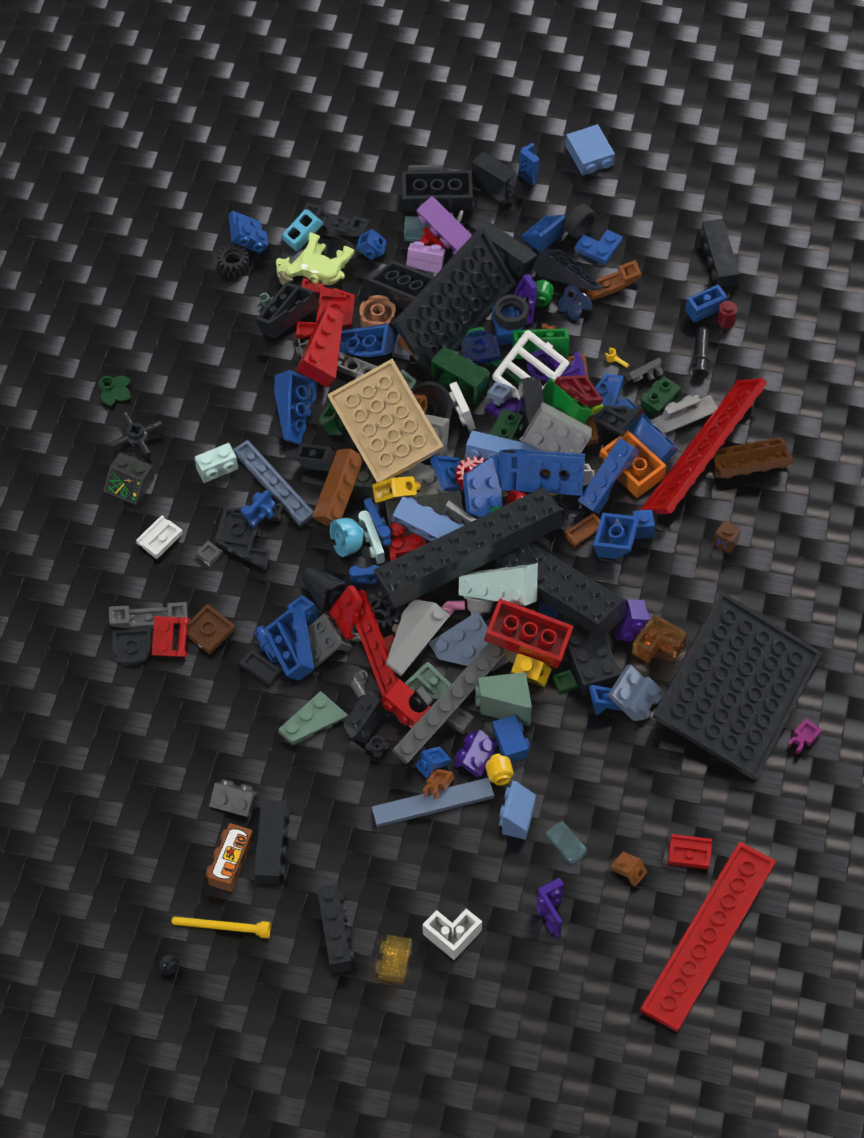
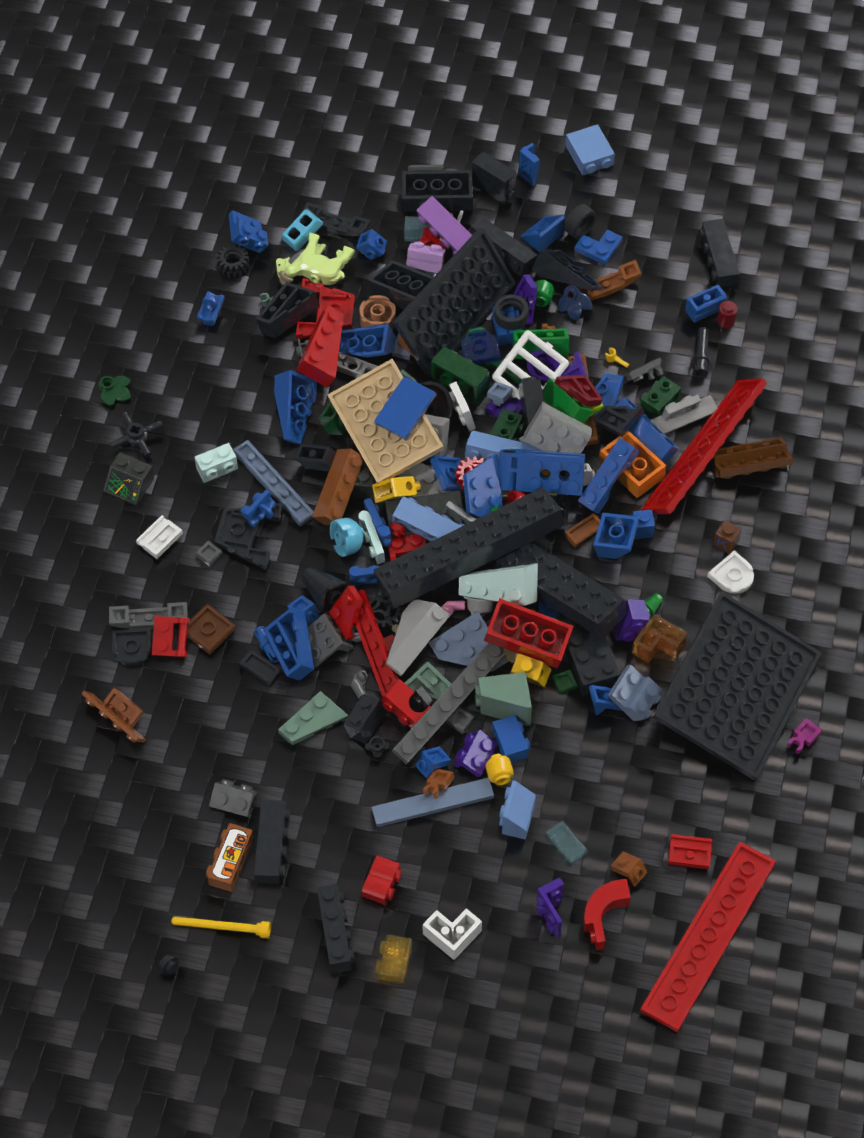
(120, 710): none -> dark orange bracket
(210, 308): none -> blue hips
(381, 880): none -> red brick
(405, 408): none -> blue tile
(605, 898): none -> red arch
(653, 603): none -> green cone
(733, 574): none -> white tile

